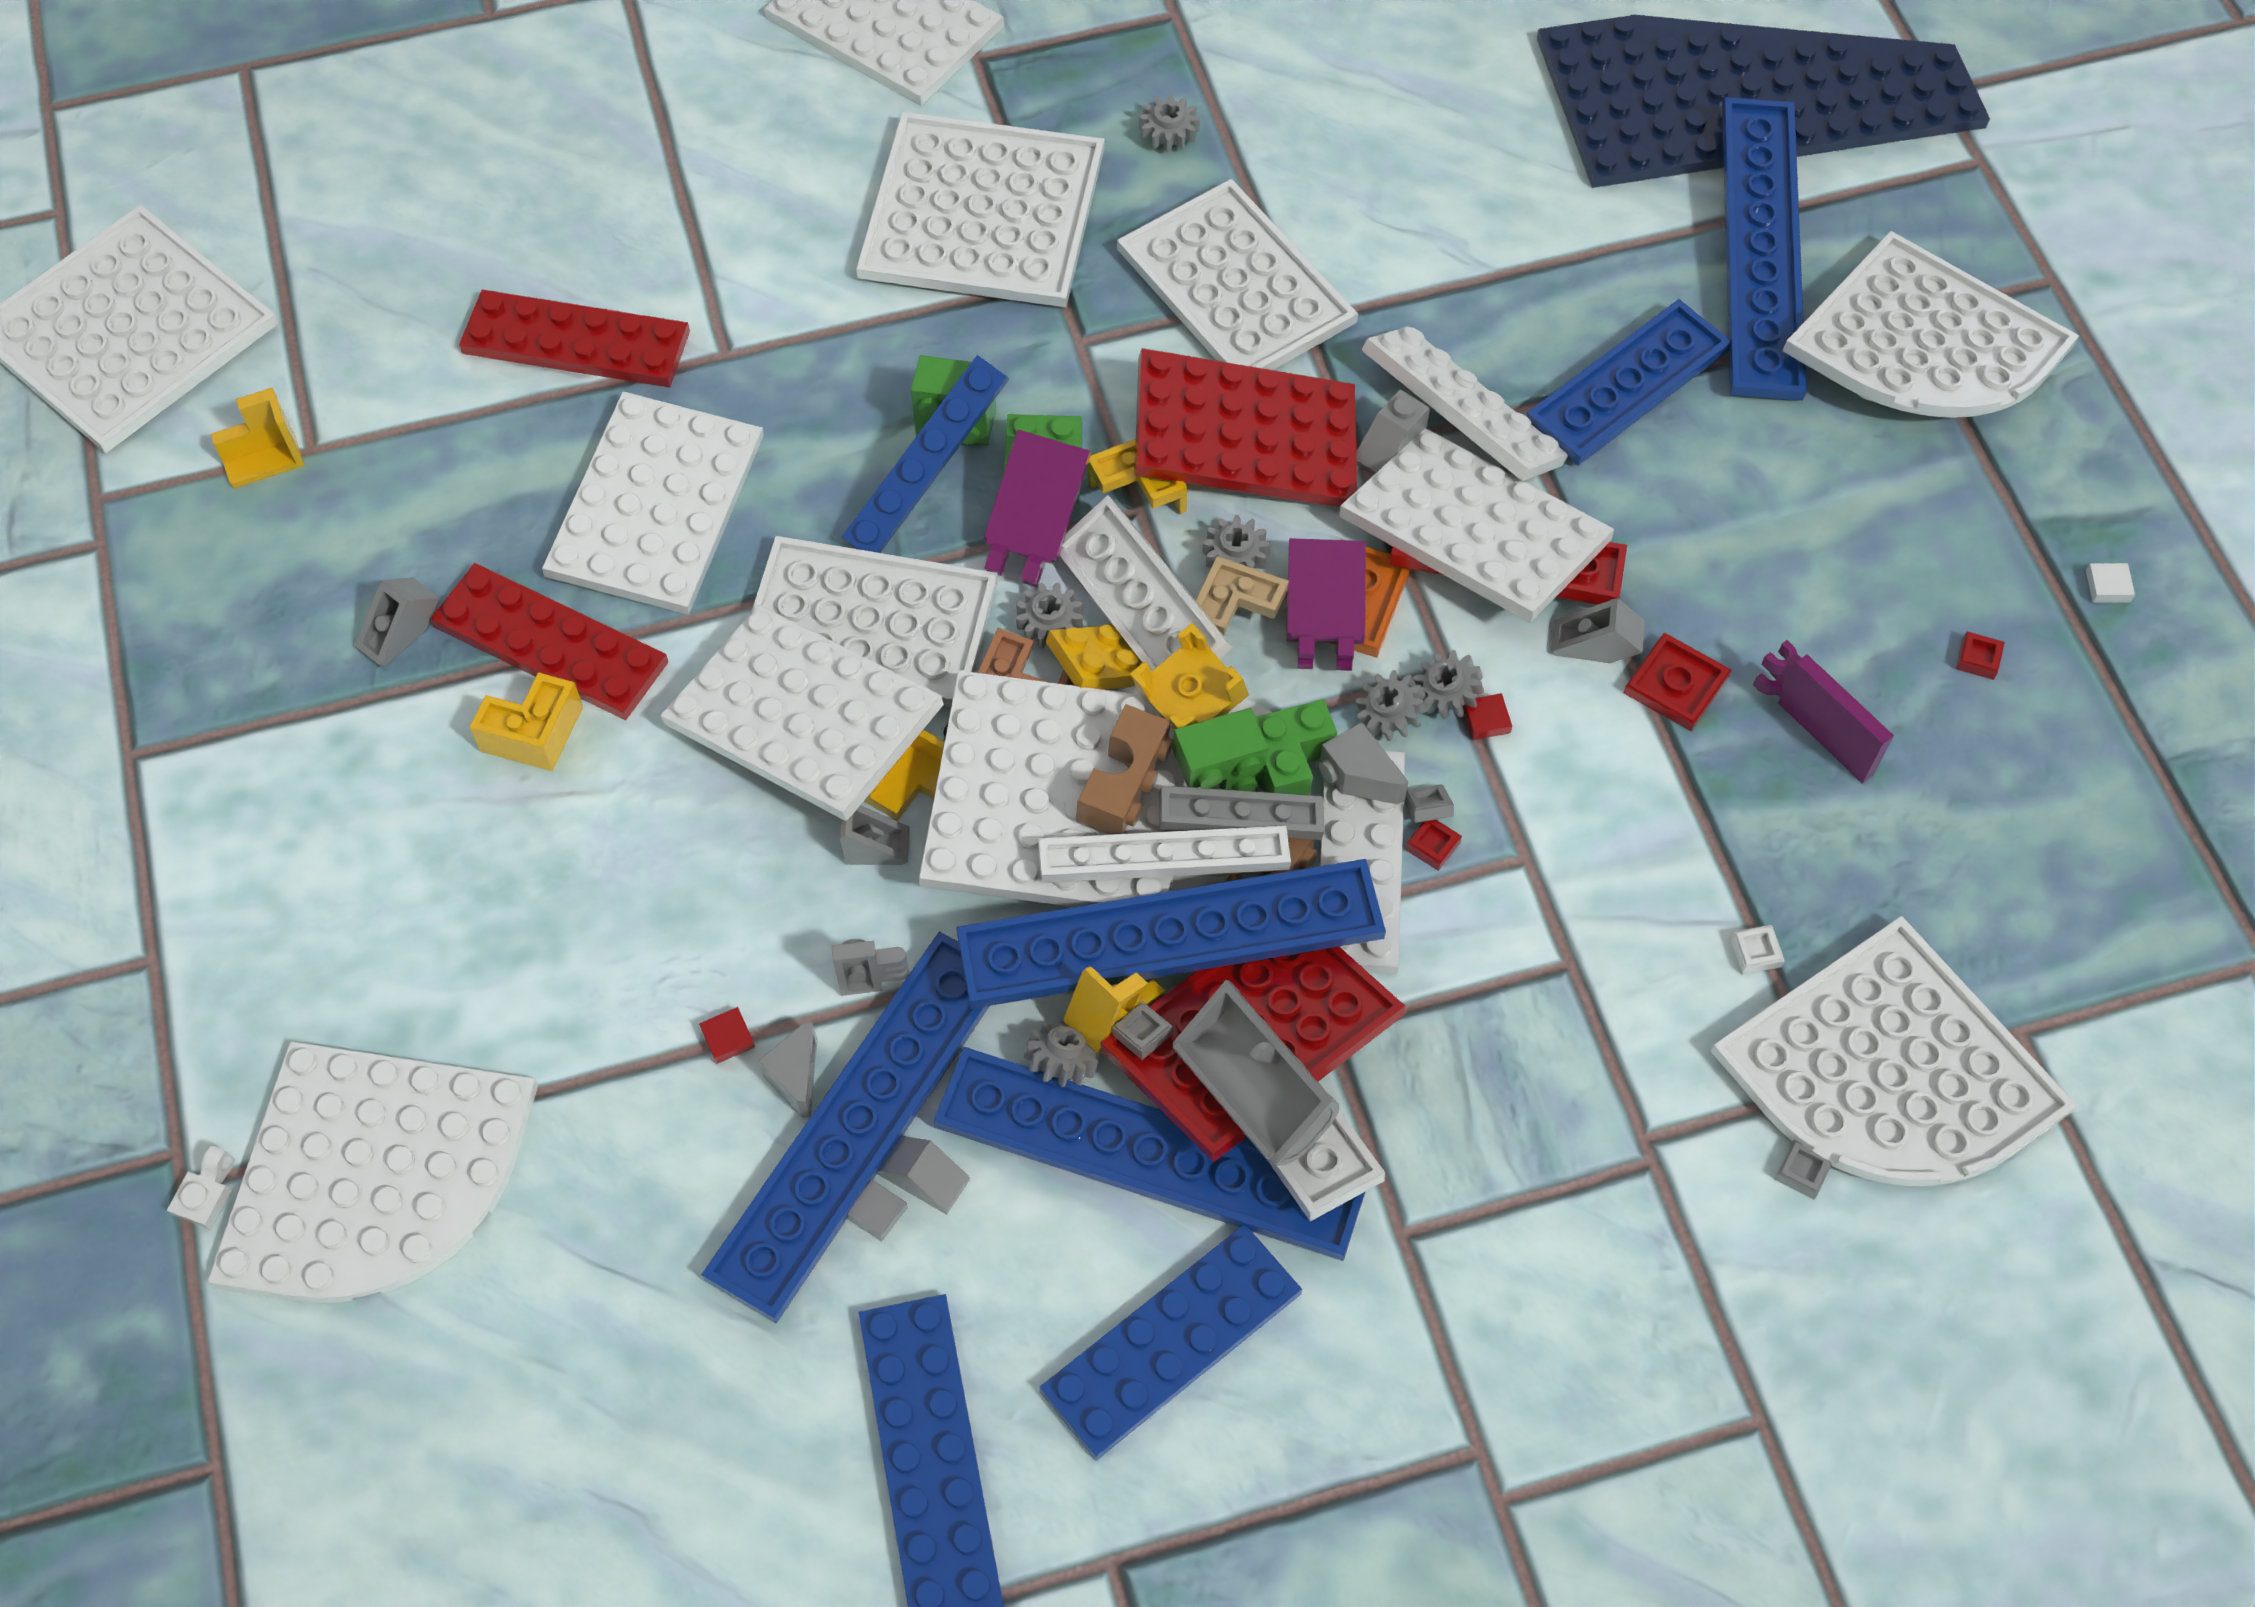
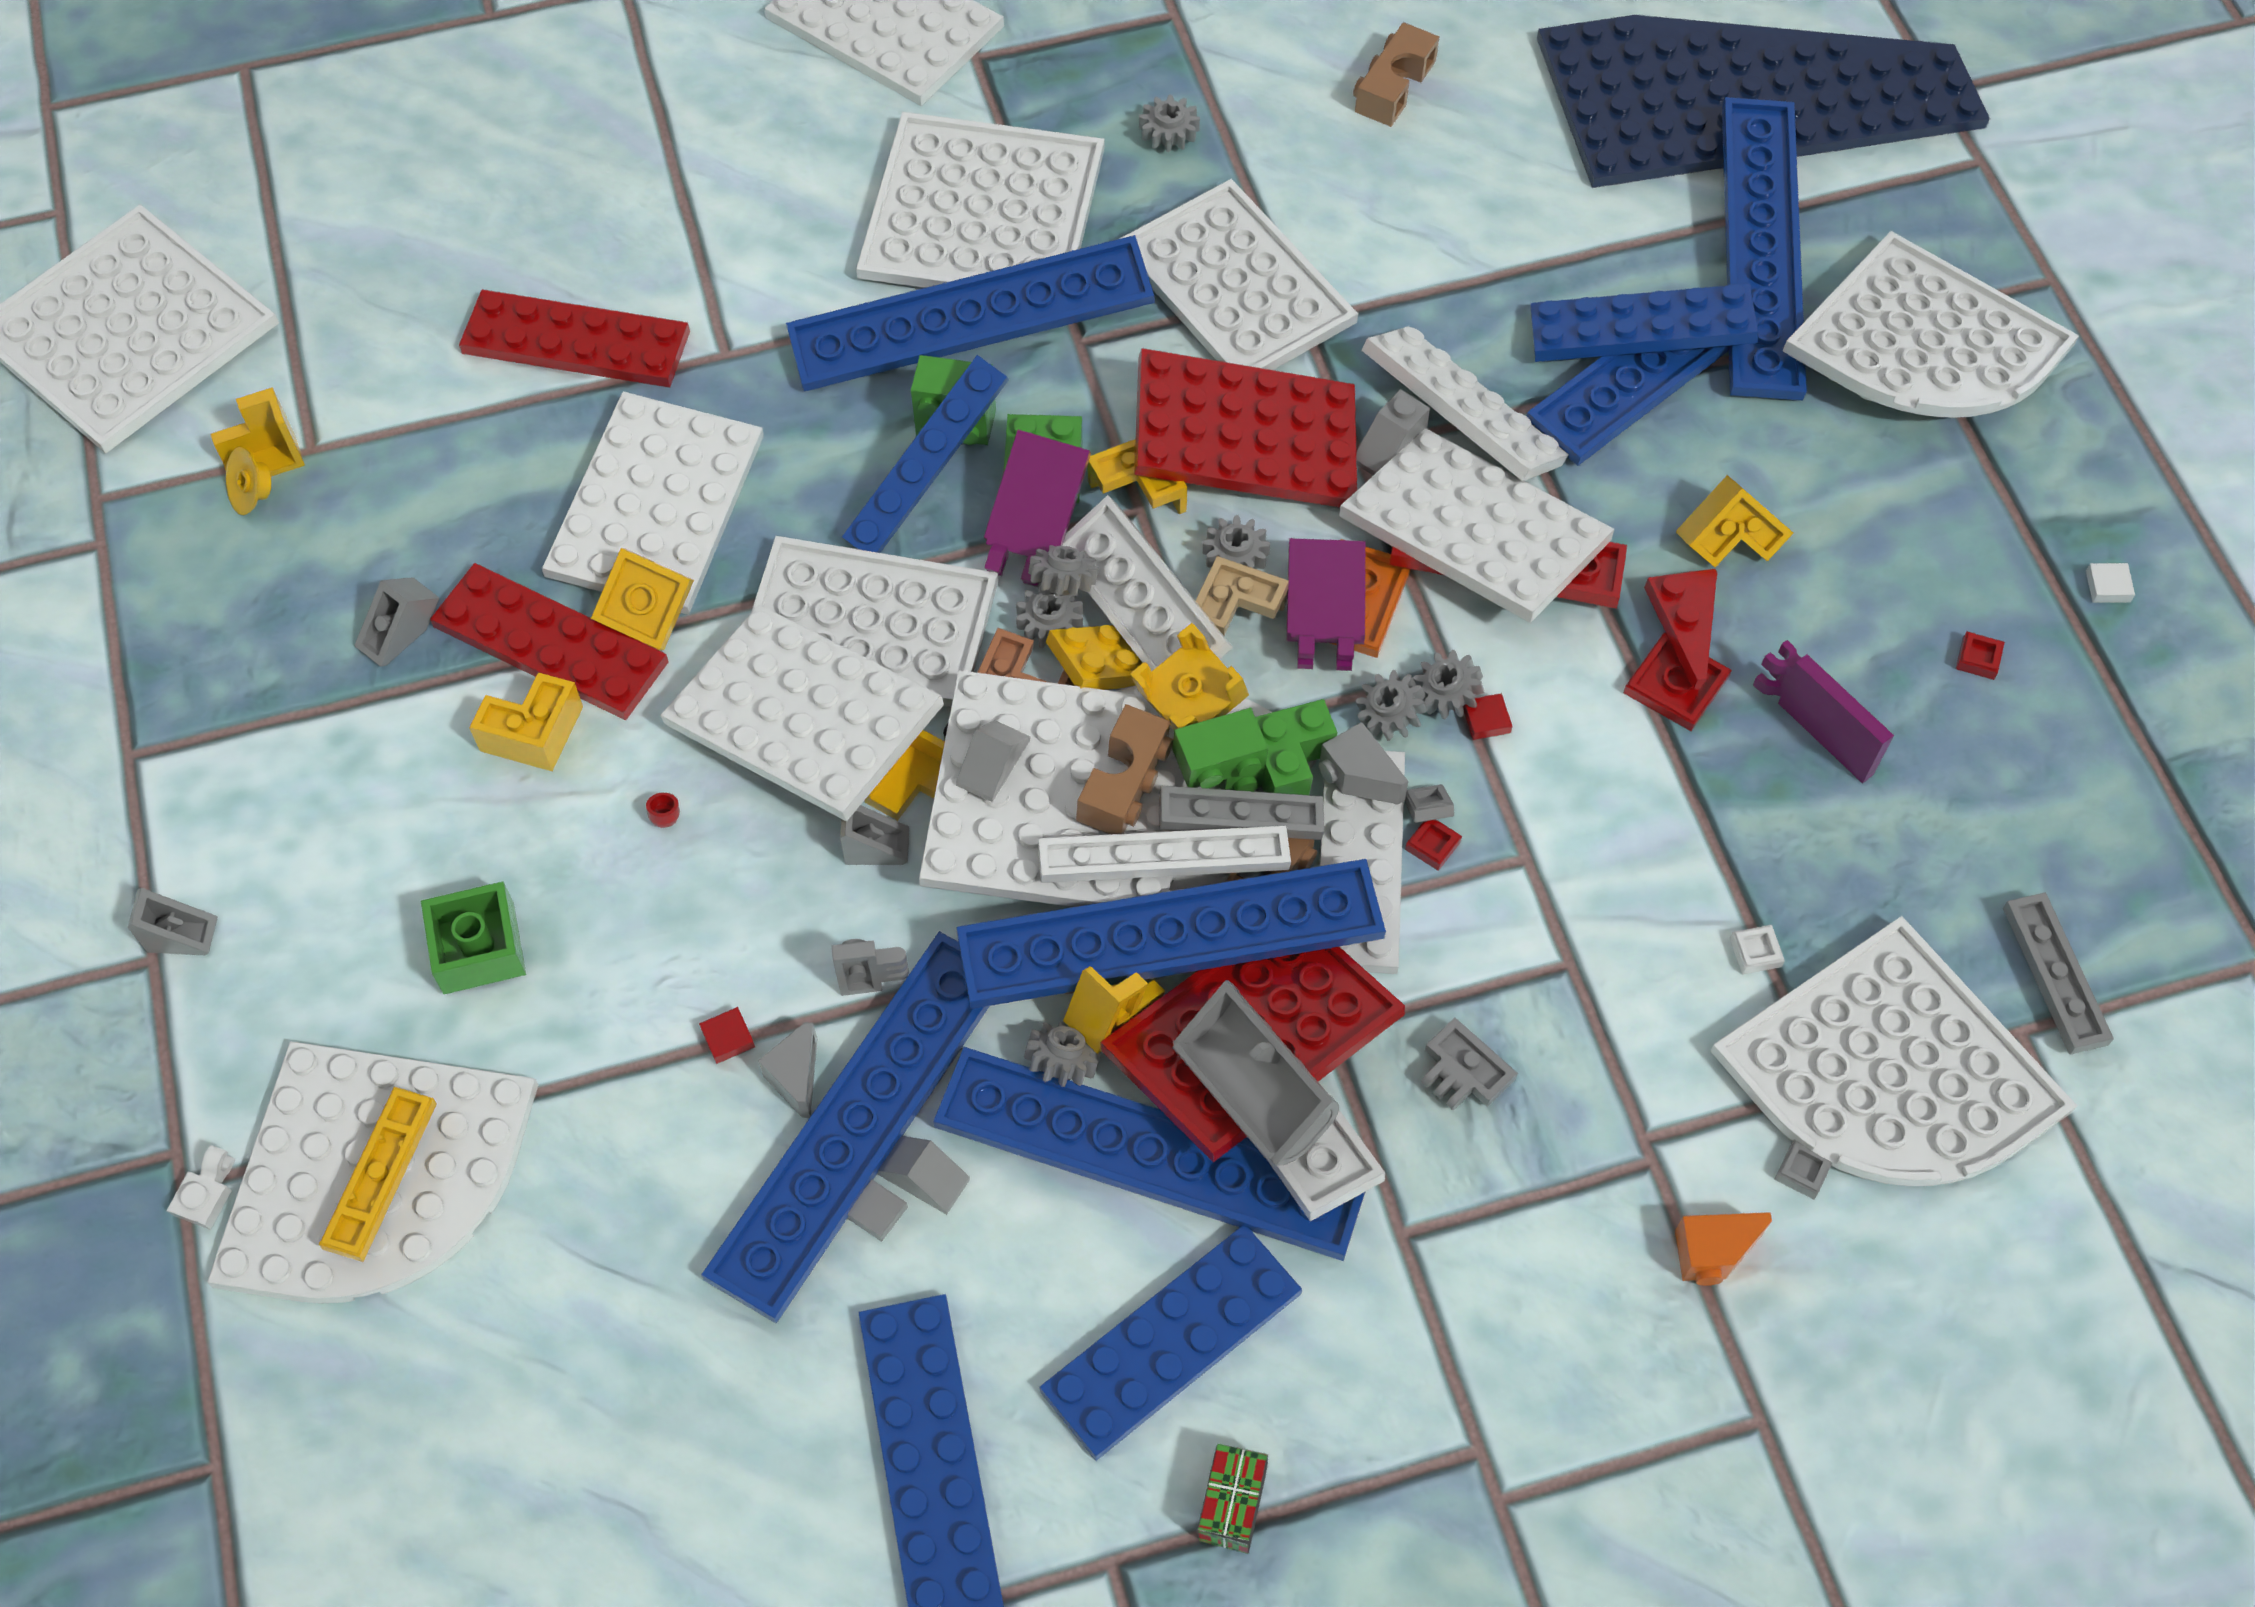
(170, 926): none -> light grey slope
(246, 481): none -> yellow piece
(378, 1174): none -> yellow plate
(473, 938): none -> bright green brick
(642, 599): none -> yellow plate
(663, 809): none -> red hinge
(970, 313): none -> blue plate
(991, 759): none -> light grey slope
(1063, 570): none -> light grey gear
(1142, 1030): light grey tile -> none
(1232, 1498): none -> piece
(1384, 89): none -> medium nougat arch
(1466, 1066): none -> light grey hinge
(1599, 633): light grey slope -> none
(1643, 322): none -> blue plate
(1686, 613): none -> red wing
(1716, 1244): none -> orange slope
(1728, 517): none -> yellow panel
(2058, 973): none -> light grey plate

